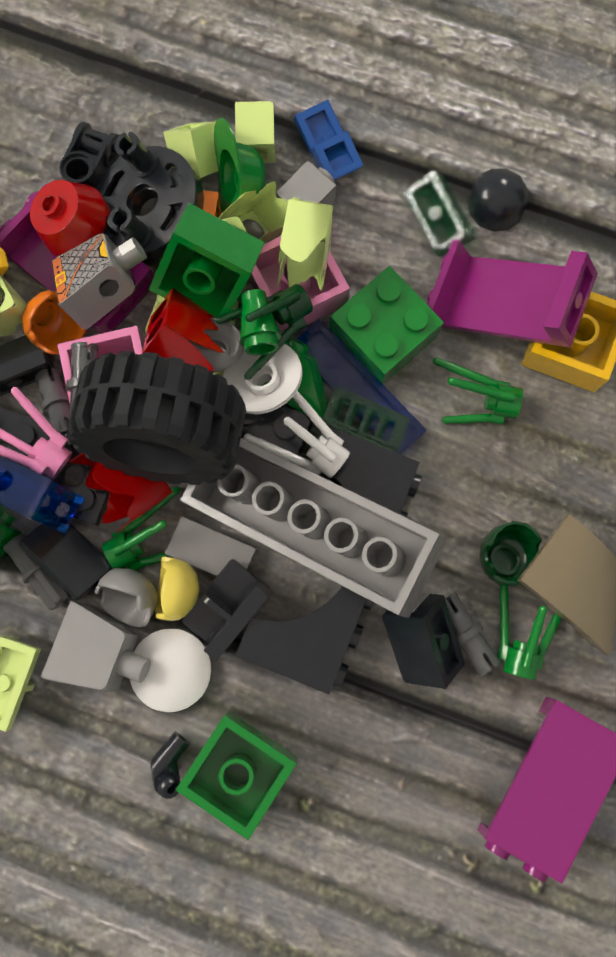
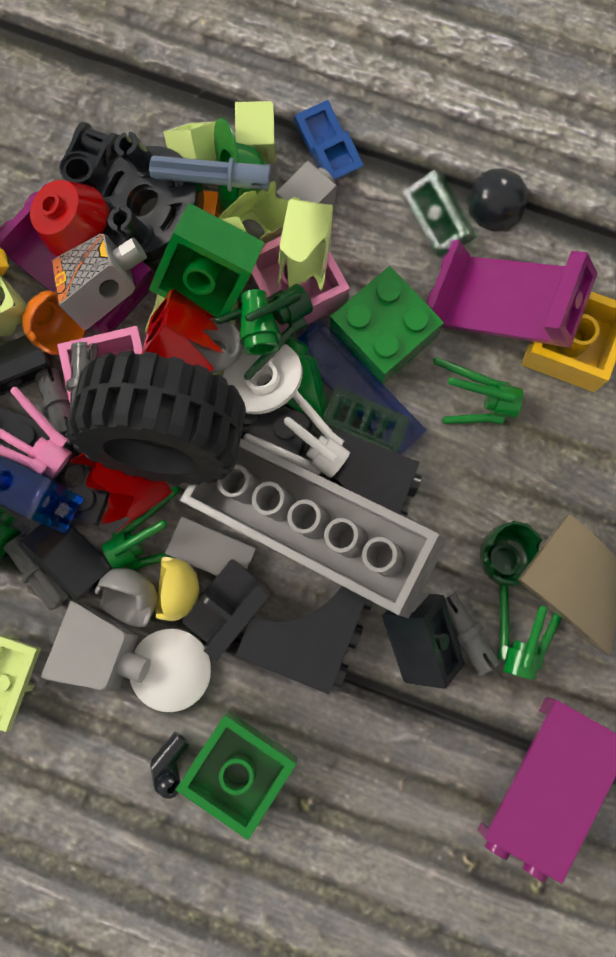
(211, 172): none -> sand blue axle

